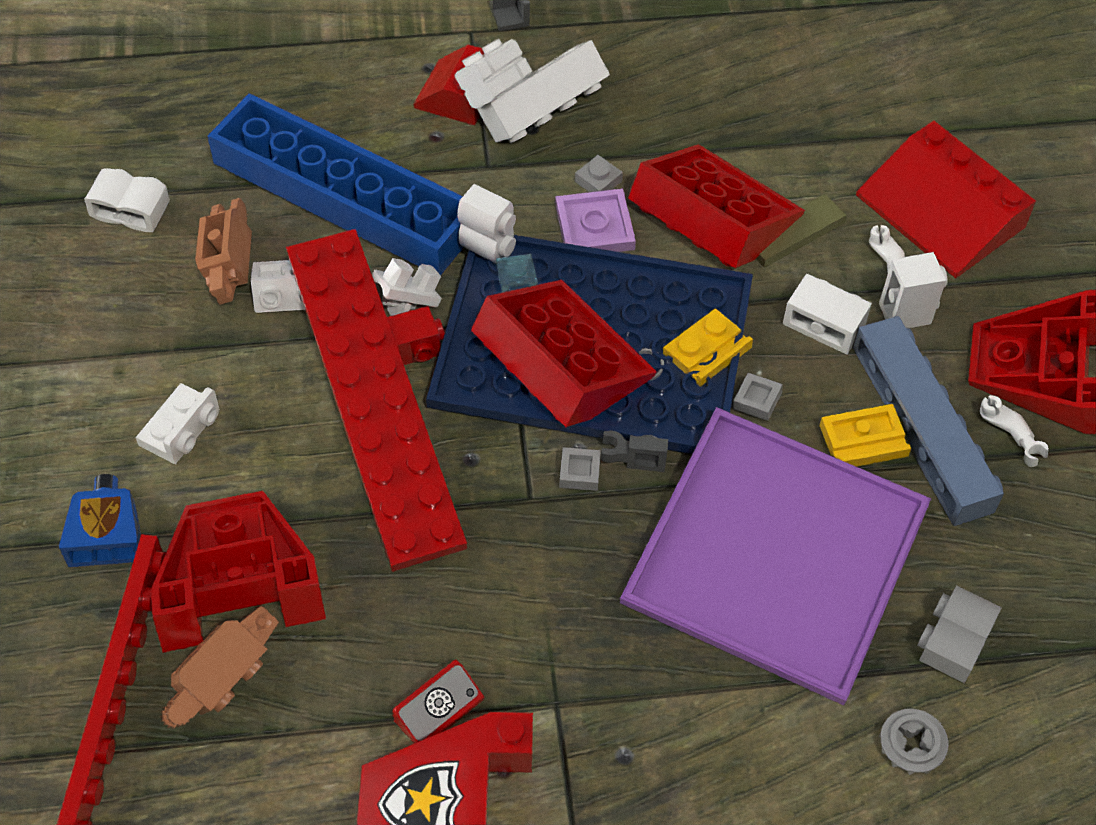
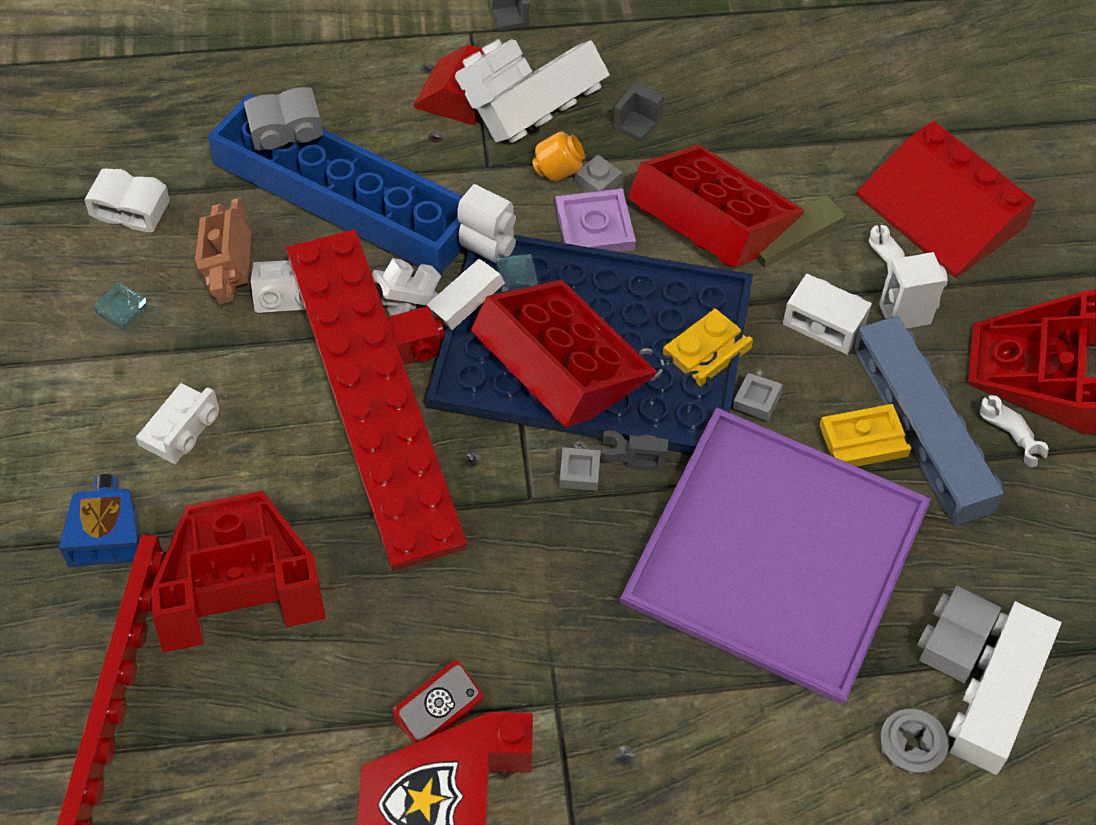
(120, 306): none -> clear light blue plate
(217, 665): nougat hinge -> none
(283, 118): none -> light grey brick
(465, 294): none -> white tile
(558, 156): none -> light orange head
(638, 112): none -> dark grey panel
(1005, 688): none -> white brick

